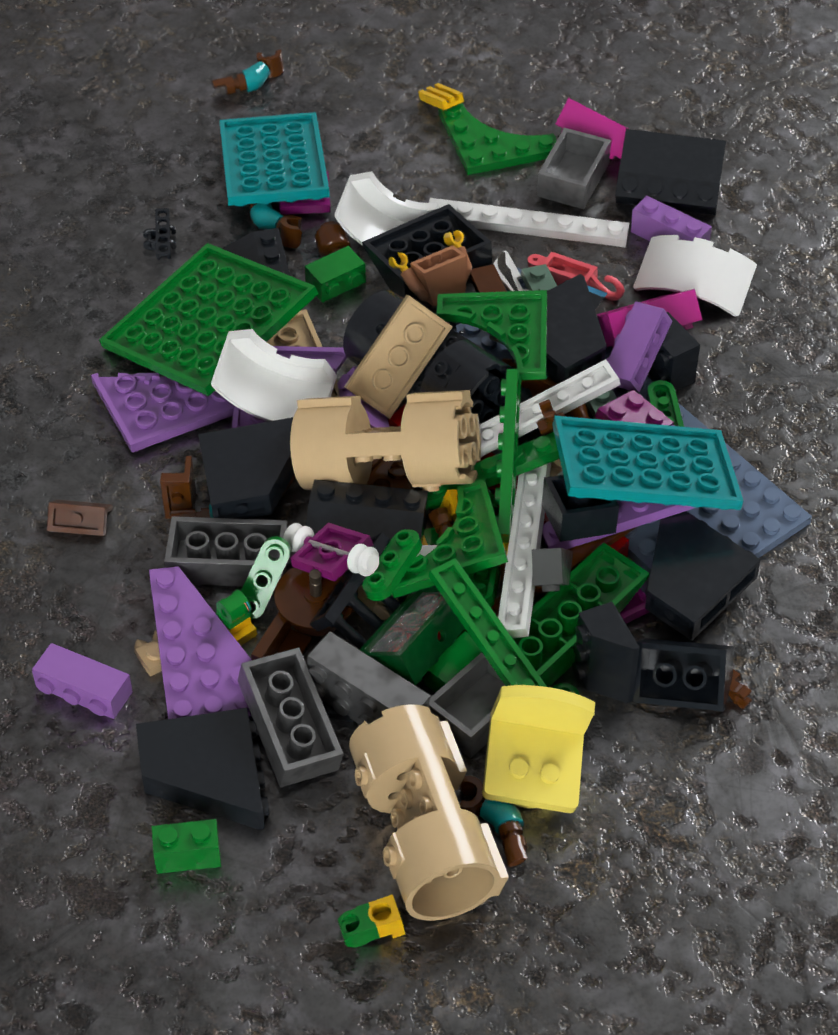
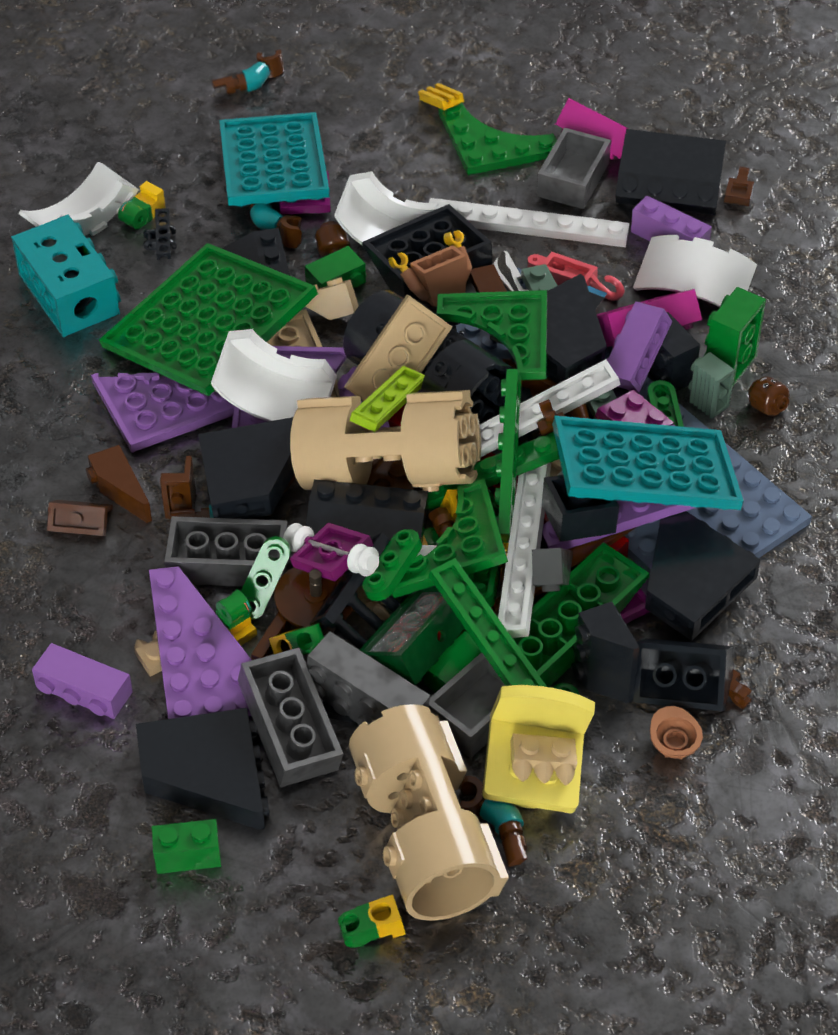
(66, 275): none -> teal piece
(91, 203): none -> white panel
(118, 482): none -> reddish brown slope
(142, 207): none -> leg
(303, 638): none -> green leg
(334, 300): none -> tan slope
(387, 399): none -> lime tile
(544, 756): none -> tan plate
(675, 732): none -> nougat piece
(711, 384): none -> sand green brick
(736, 330): none -> green brick
(740, 189): none -> reddish brown plate
(769, 396): none -> reddish brown head

